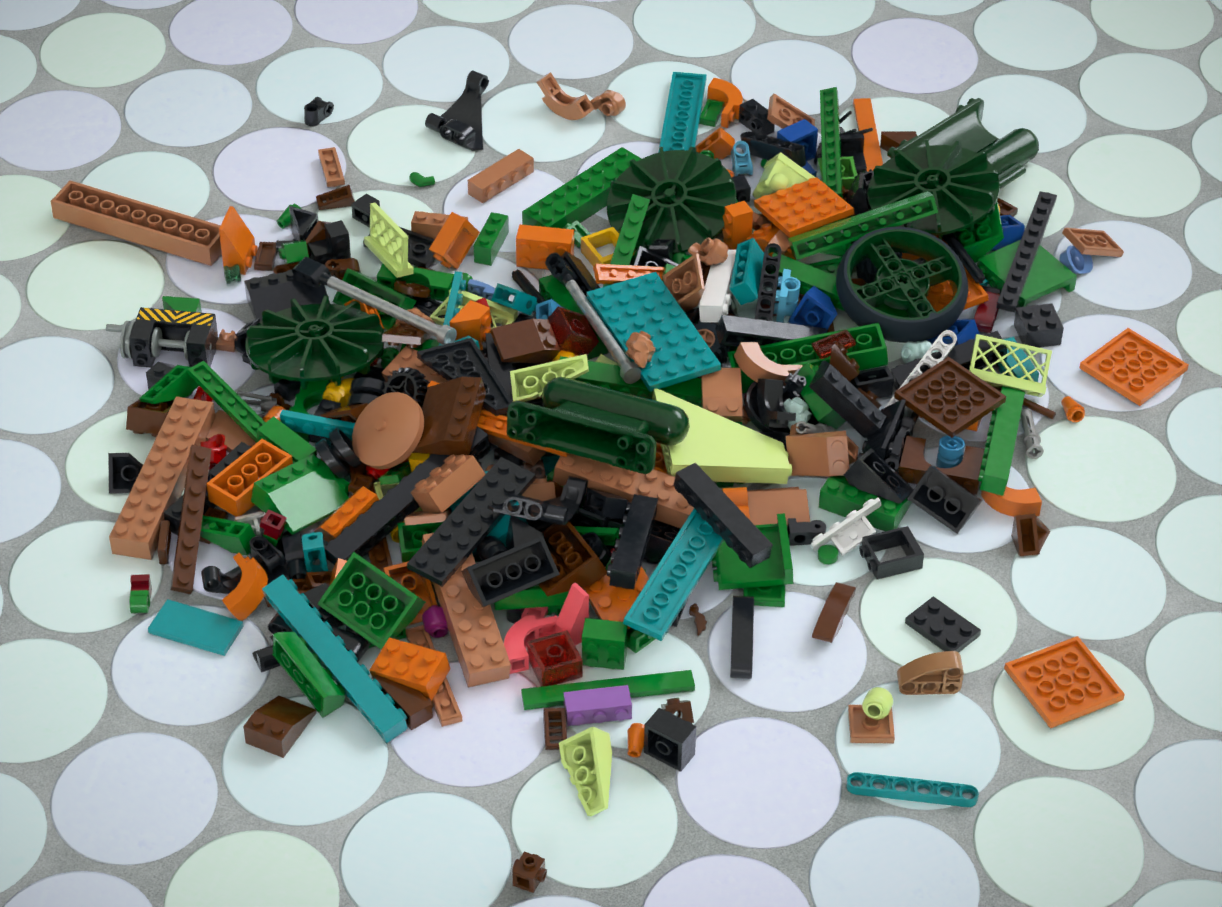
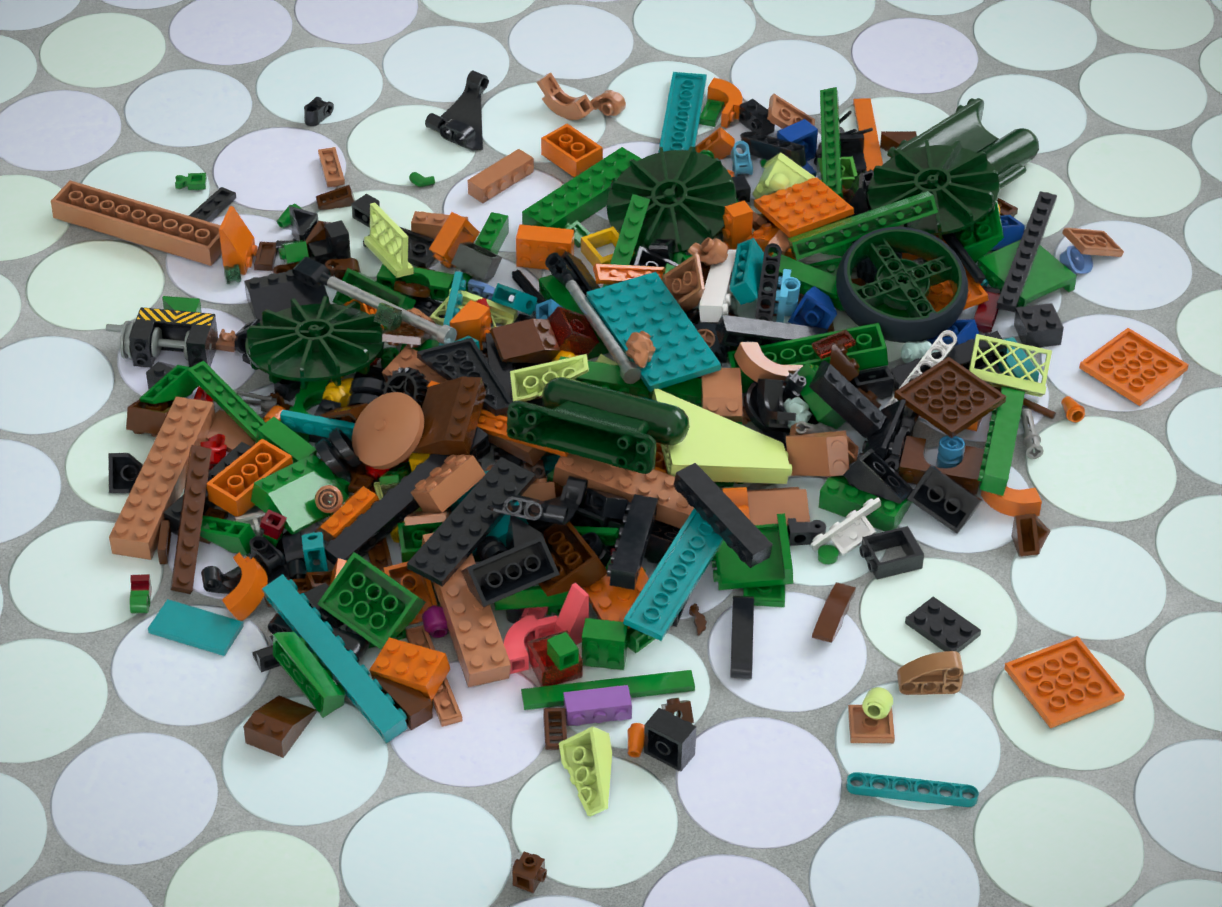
(194, 181): none -> green plate
(214, 204): none -> black plate
(322, 498): none -> nougat cone
(388, 316): none -> clear green bracket
(476, 260): none -> pearl dark grey brick
(562, 651): none -> green brick
(570, 150): none -> orange brick

